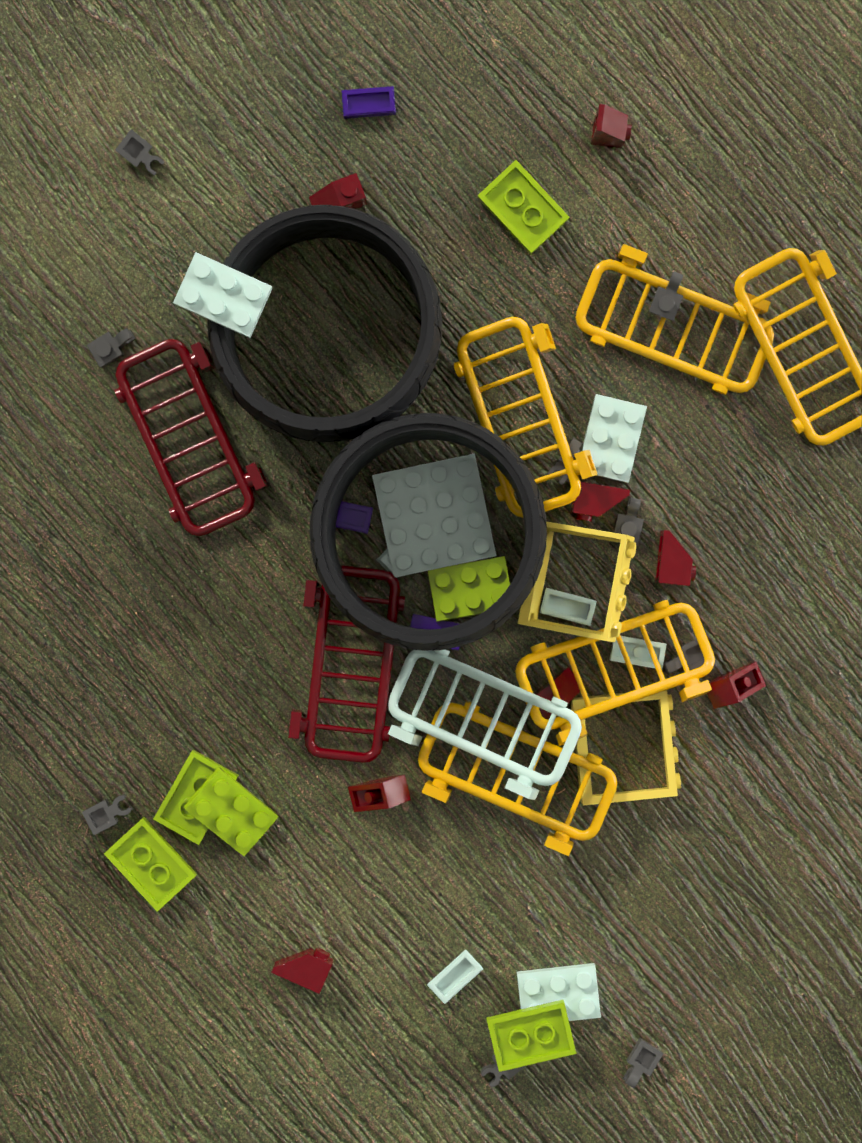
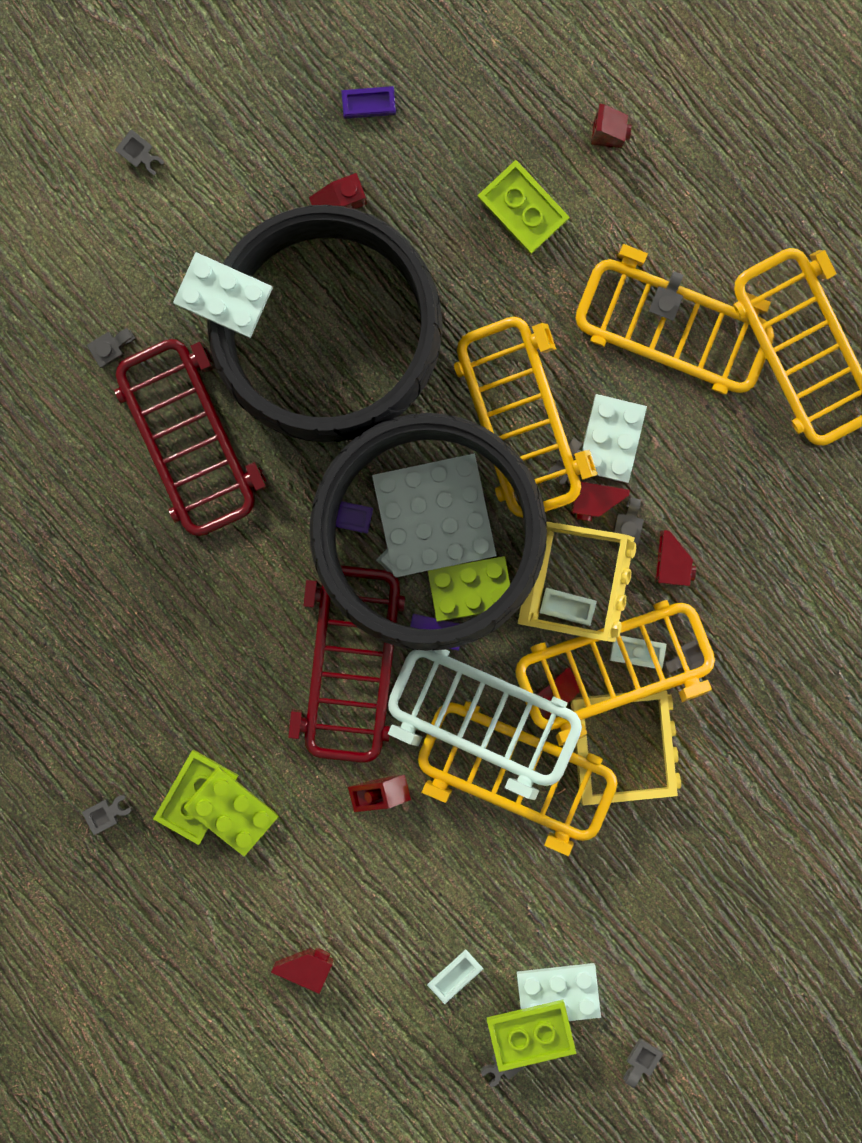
(150, 864): lime plate -> none
(735, 685): dark red slope -> none

